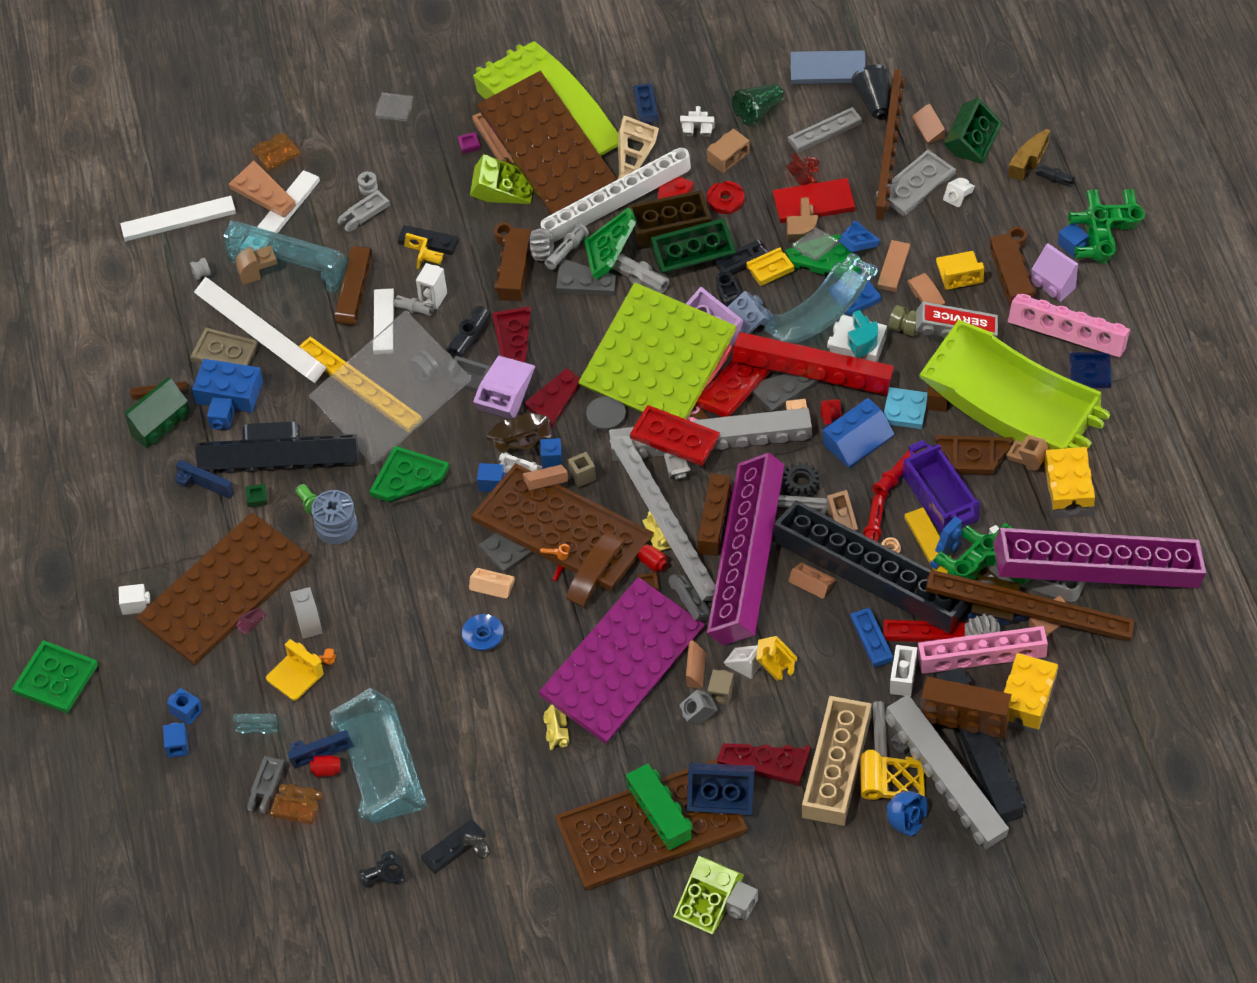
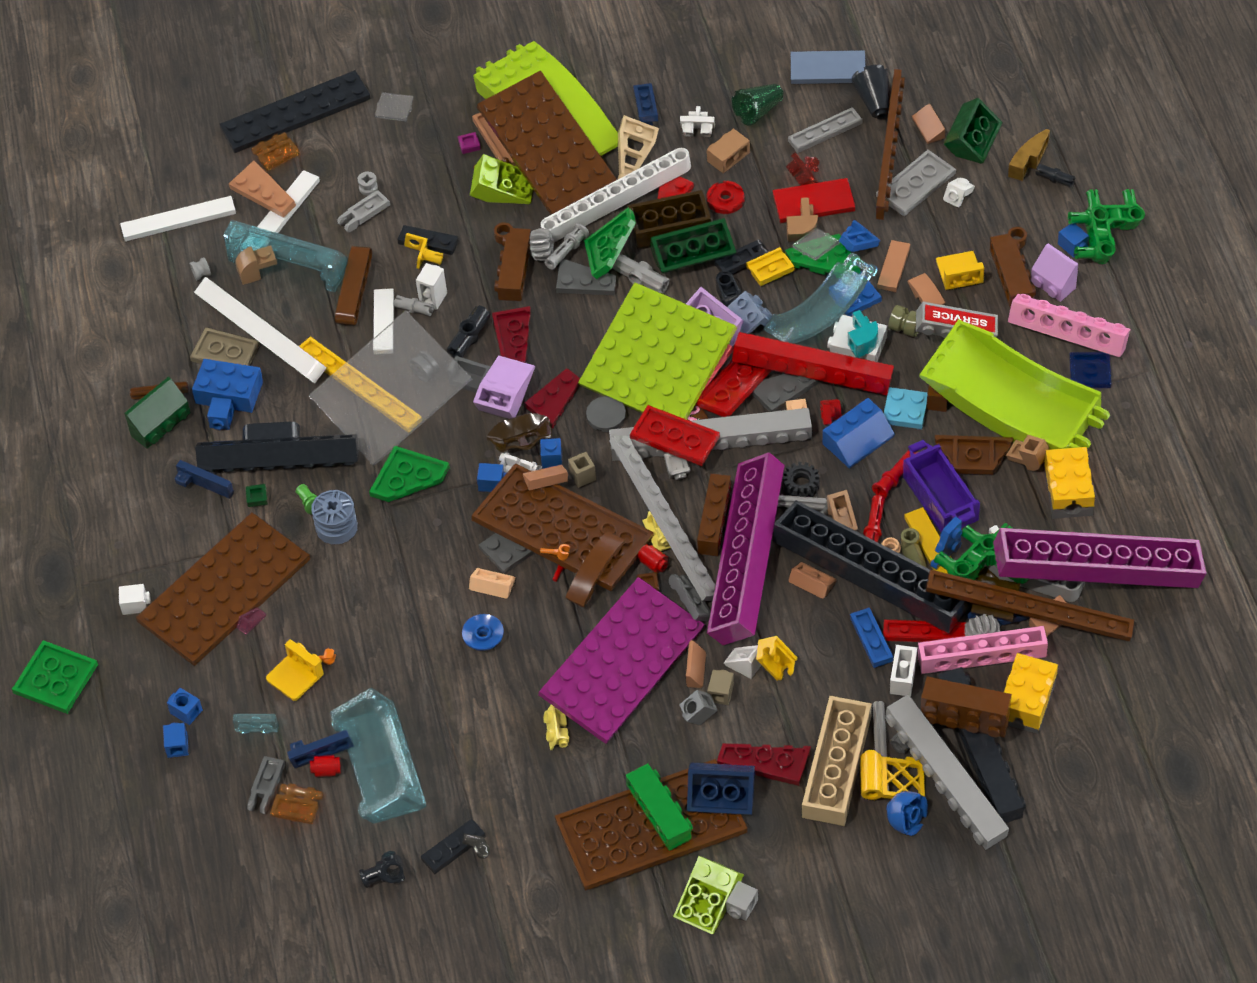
(295, 111): none -> black plate
(306, 612): light grey brick -> none
(910, 546): none -> olive piece

